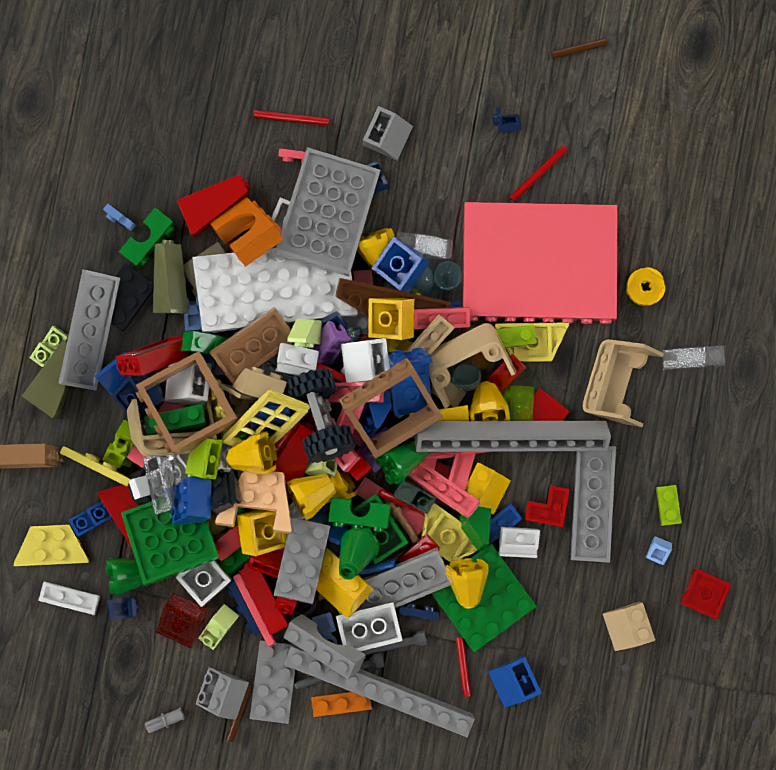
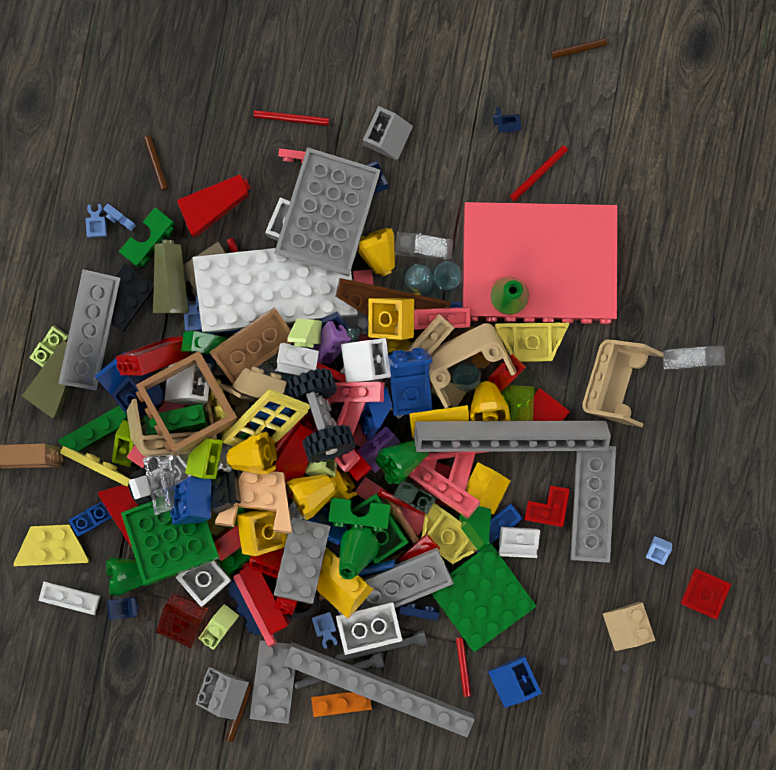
(94, 430): none -> green plate
(96, 225): none -> medium blue plate
(116, 453): lime plate -> none
(155, 162): none -> reddish brown bar
(164, 720): light grey axle -> none
(258, 240): orange arch -> none
(340, 658): light grey arch -> none
(401, 265): blue slope -> none
(402, 430): medium nougat window -> none
(467, 580): yellow cone -> none
(504, 300): none -> green cone
(517, 336): lime plate -> none
(647, 297): yellow plate -> none
(668, 505): lime plate -> none

